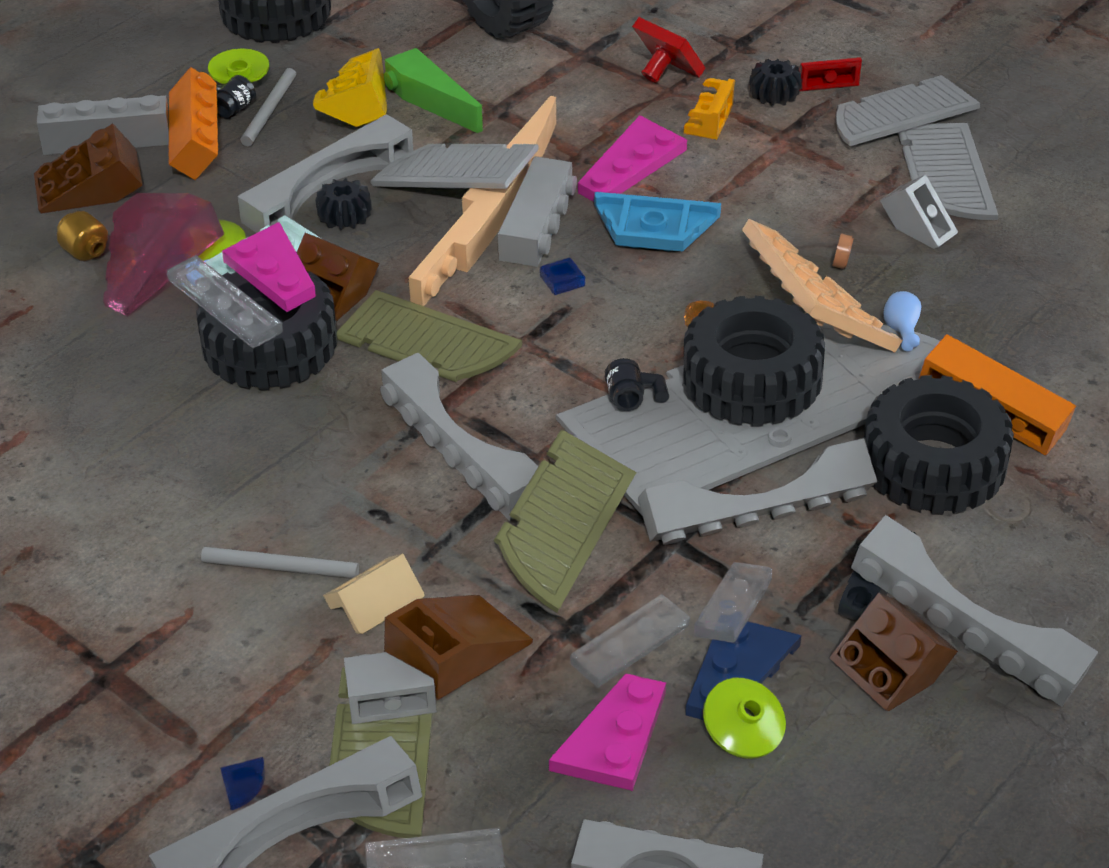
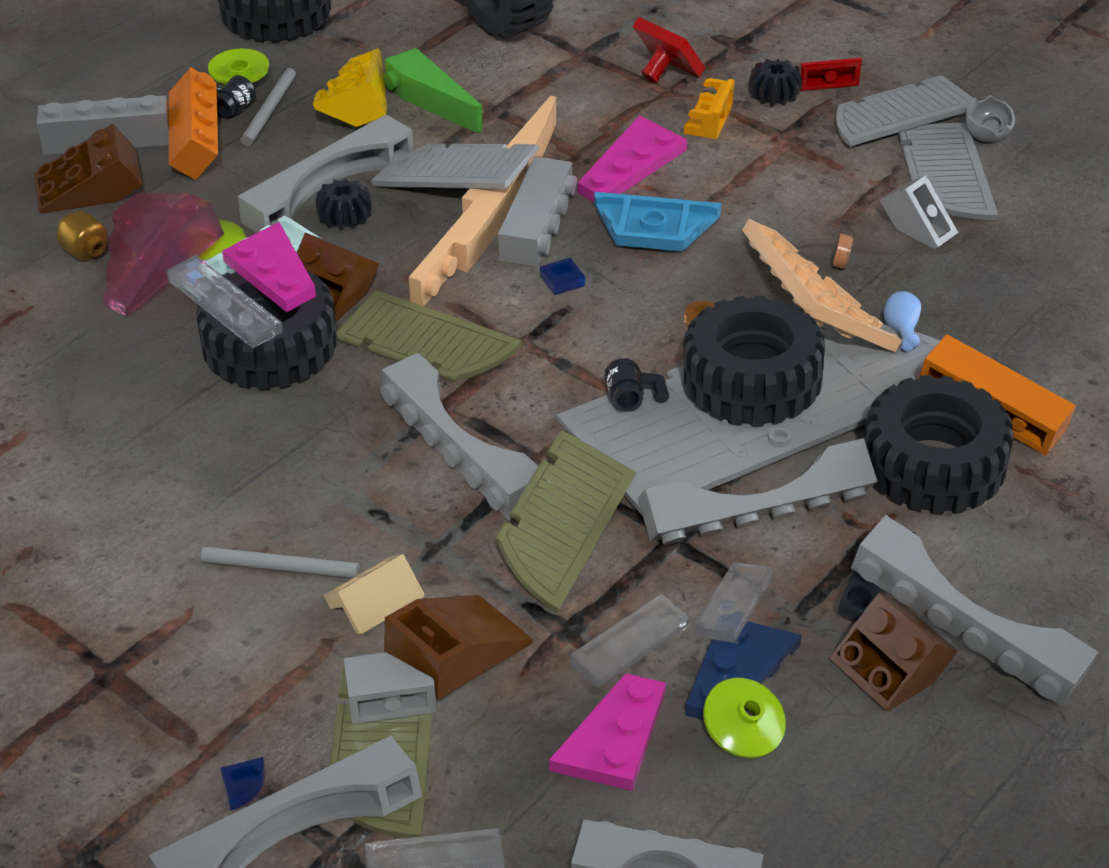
(989, 119): none -> light grey hair

